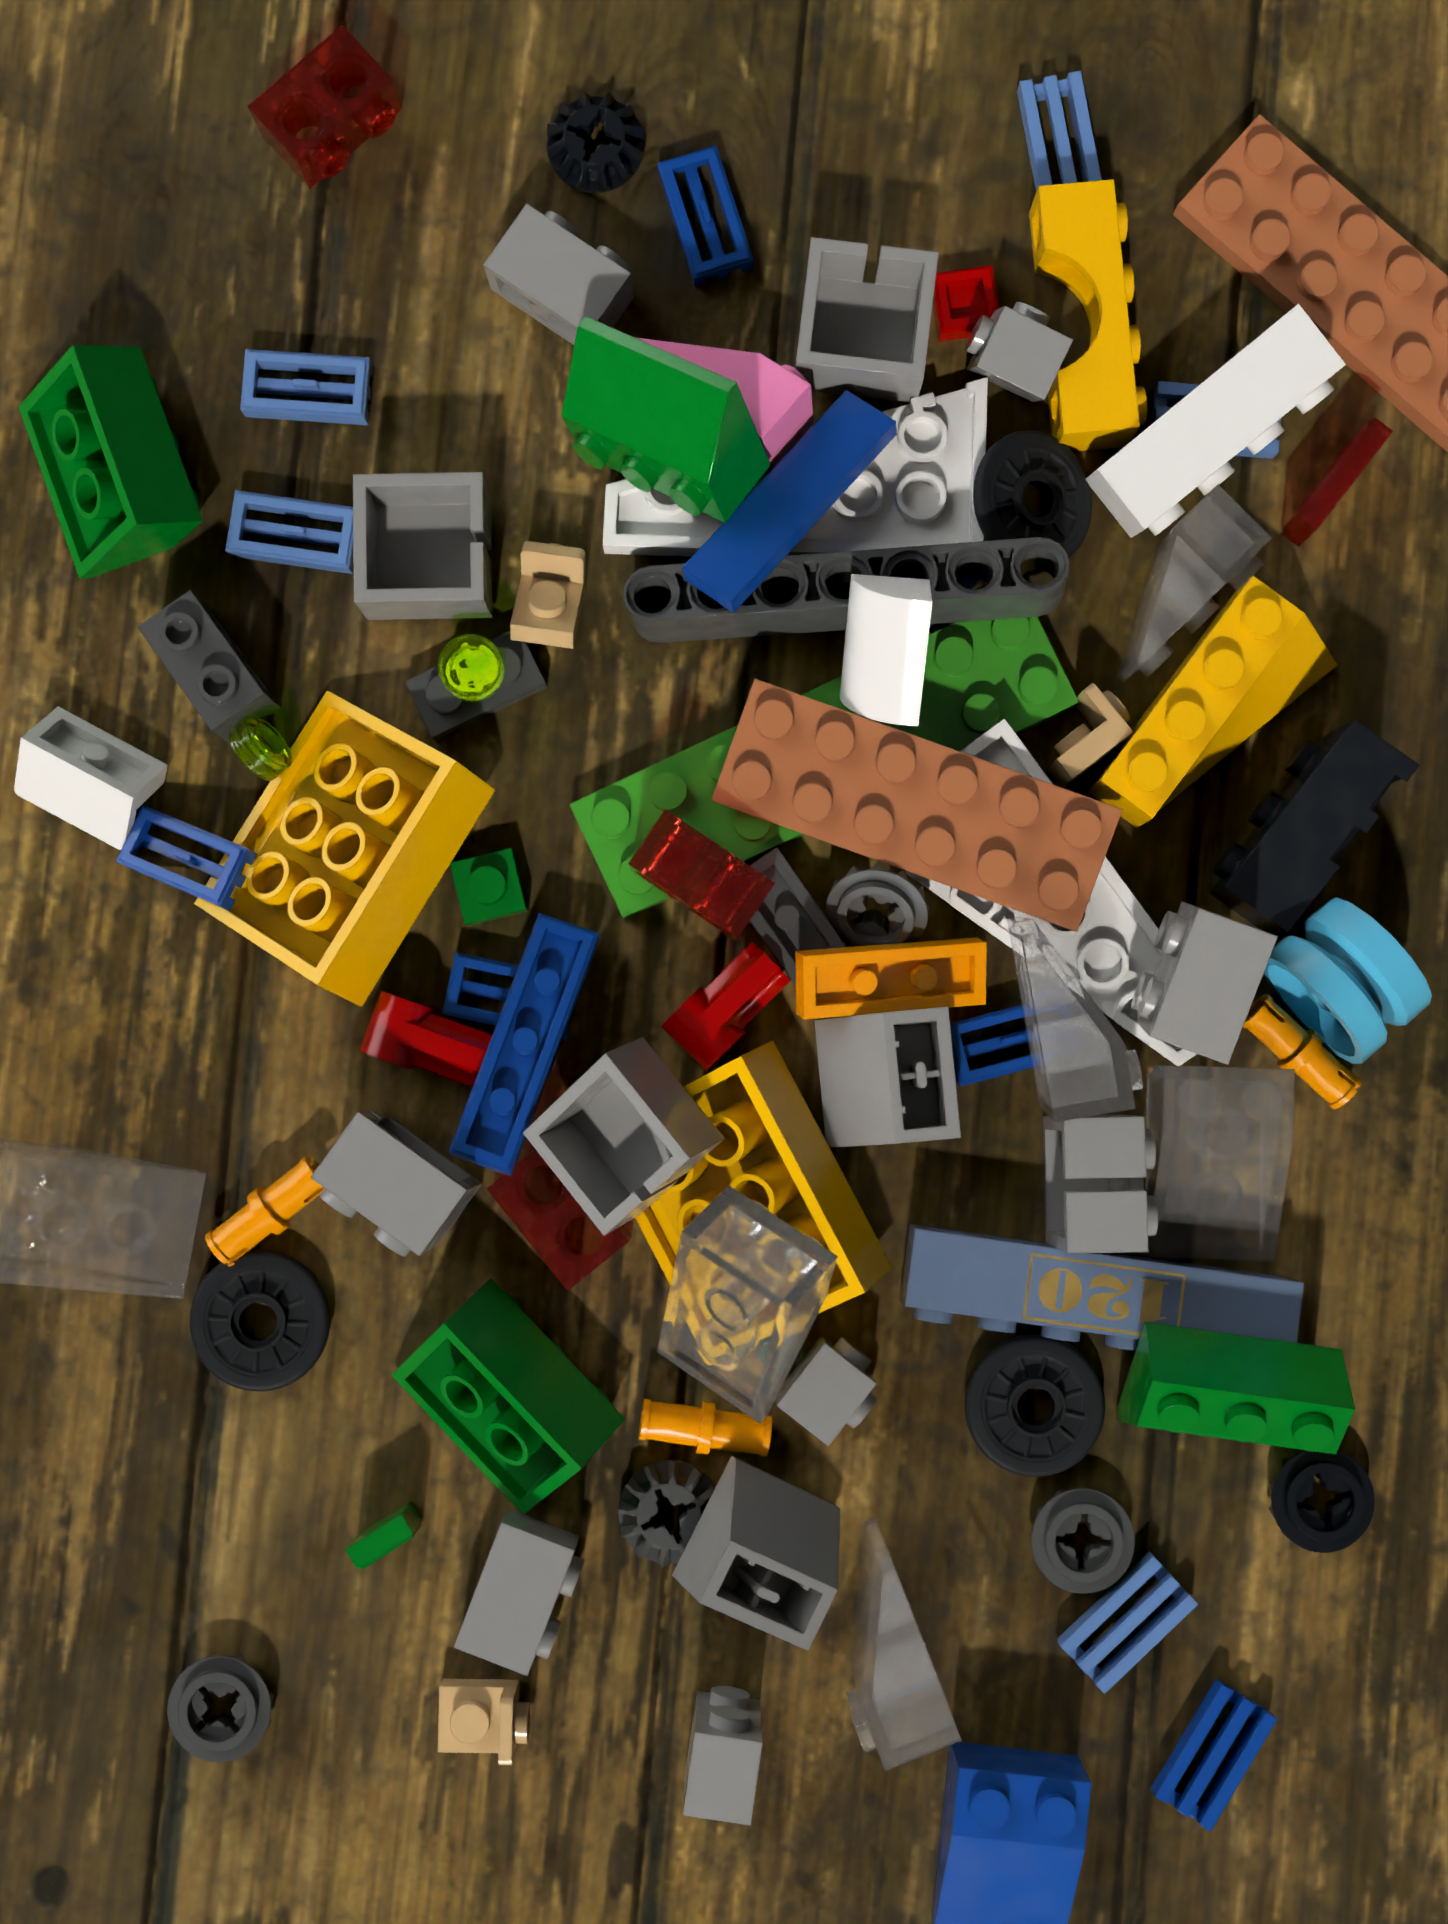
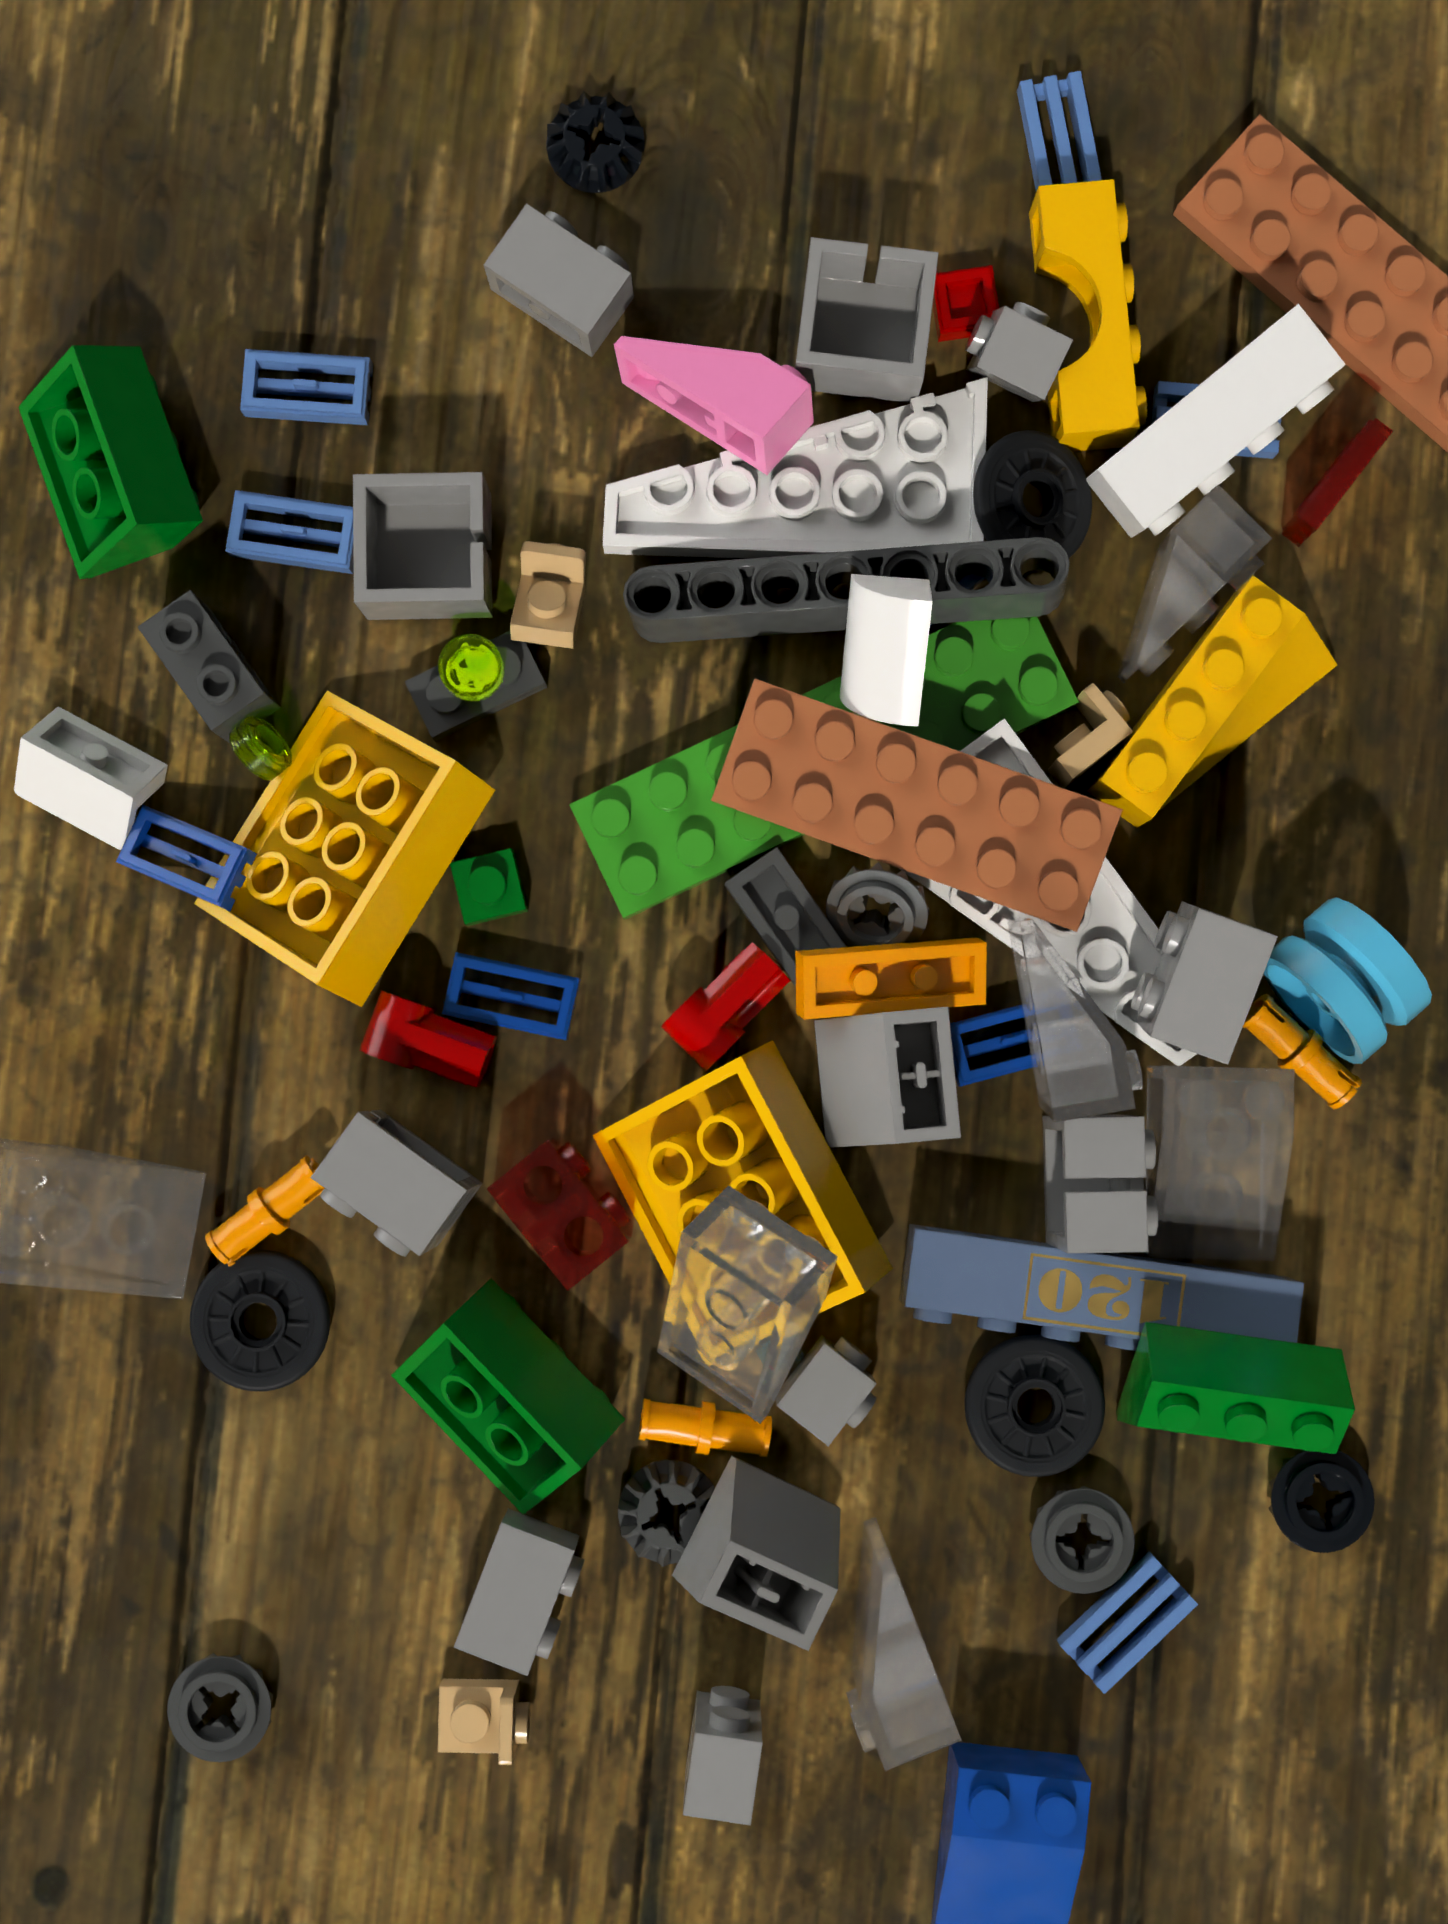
(312, 97): clear red brick -> none
(384, 1536): green tile -> none
(524, 1045): blue tile -> none
(623, 1135): light grey piece -> none
(661, 422): green slope -> none
(701, 876): clear red brick -> none
(719, 263): blue tile -> none
(789, 501): blue tile -> none
(1234, 1767): blue tile -> none
(1308, 825): black wedge -> none

